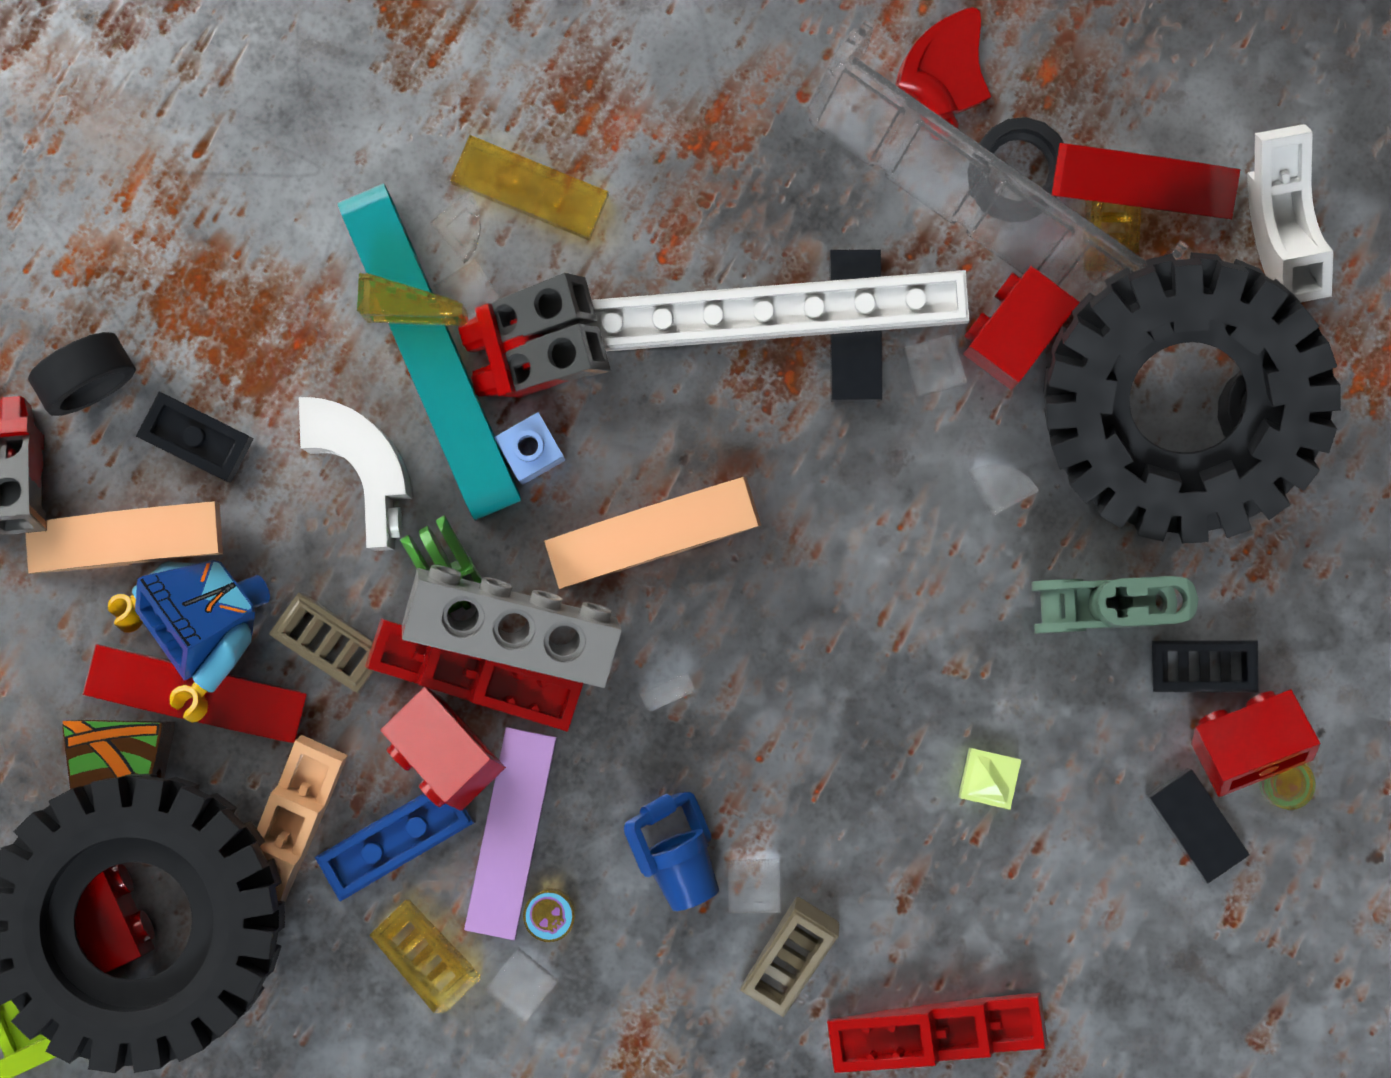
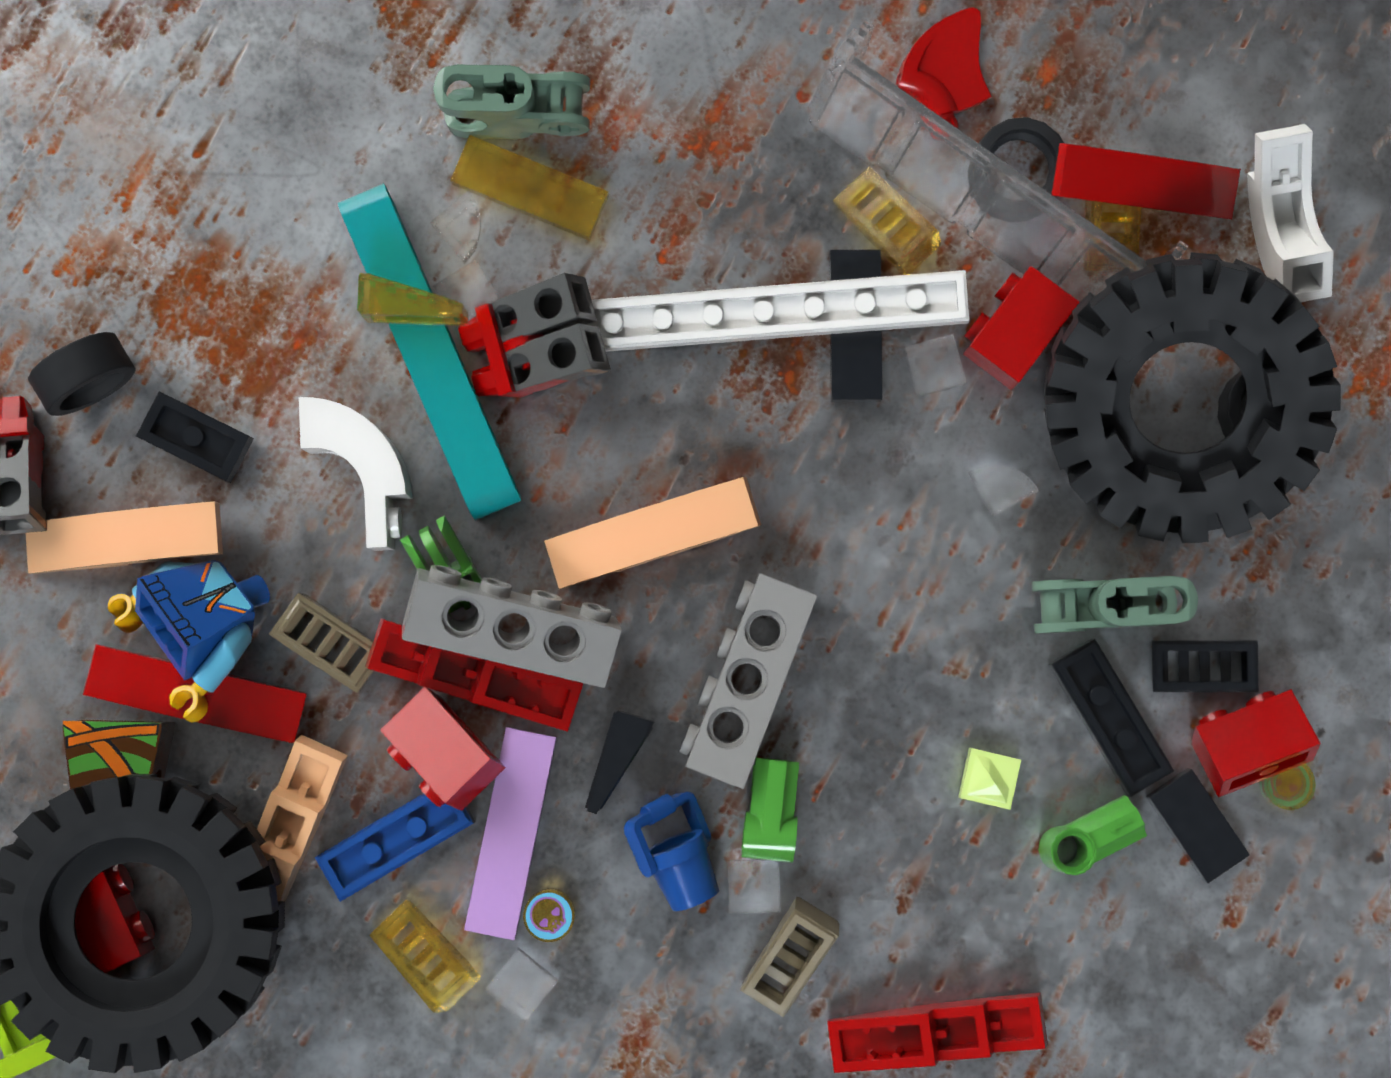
(511, 102): none -> sand green piece
(545, 458): light blue plate -> none
(622, 743): none -> black slope
(667, 692): clear tile -> none
(734, 759): none -> light grey brick
(771, 822): none -> bright green piece
(913, 254): none -> clear yellow slope
(1095, 836): none -> bright green piece
(1111, 717): none -> black tile

